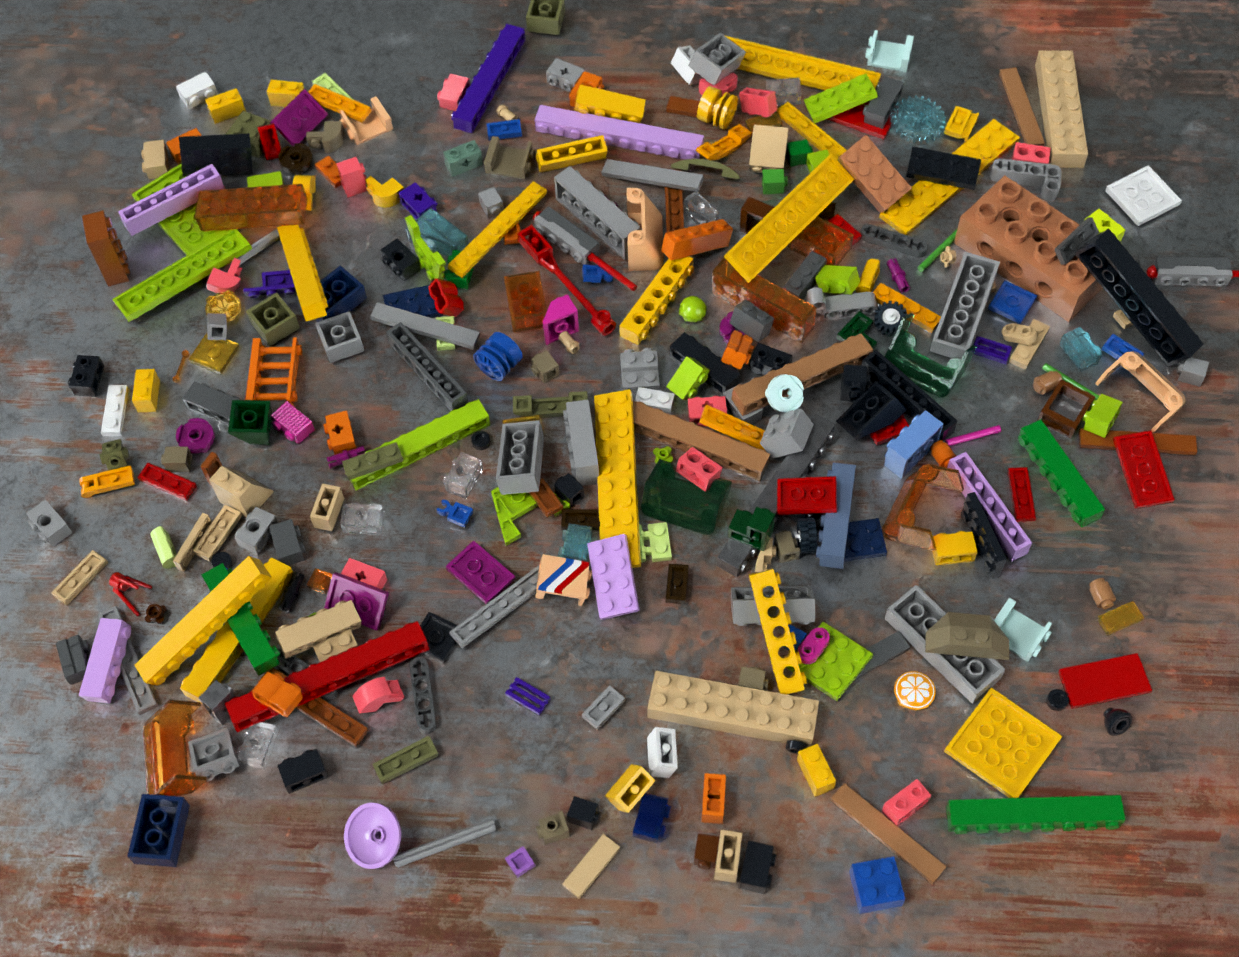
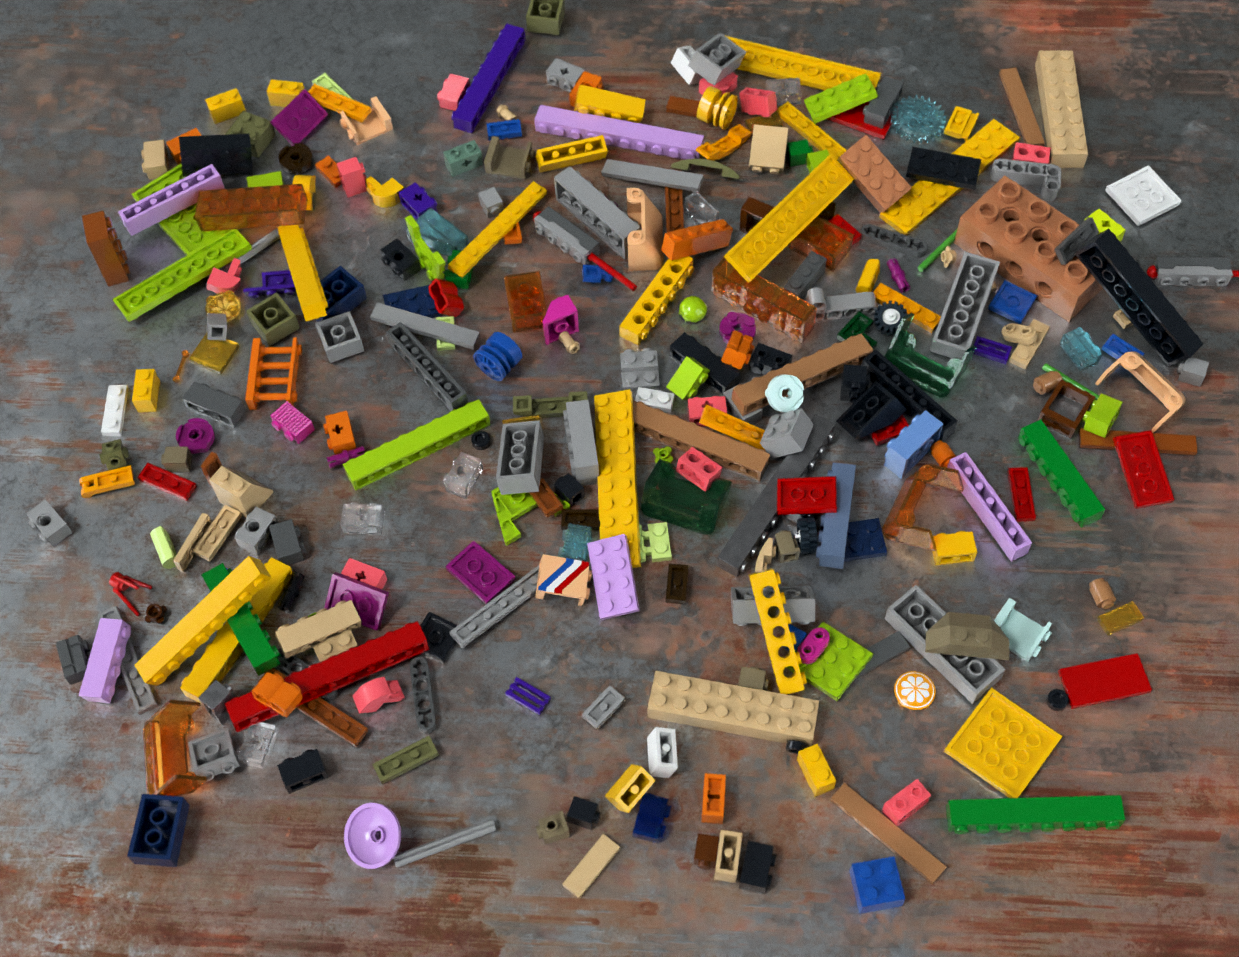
(79, 577): tan tile -> none
(86, 375): black brick -> none
(196, 90): white brick -> none
(222, 557): black tile -> none
(250, 421): dark green slope -> none
(269, 141): red slope -> none
(319, 581): clear orange plate -> none
(327, 507): tan brick -> none
(330, 139): dark tan brick -> none
(372, 461): olive plate -> none
(457, 514): blue plate -> none
(520, 862): medium lavender plate -> none
(542, 253): red bar -> none
(545, 366): dark tan brick -> none
(751, 320): dark grey brick -> none
(752, 528): dark green brick -> none
(774, 181): bright green brick -> none
(838, 279): lime brick -> none
(889, 54): light aqua panel -> none
(973, 435): dark pink bar -> none
(984, 536): black plate -> none
(1117, 721): black brick -> none

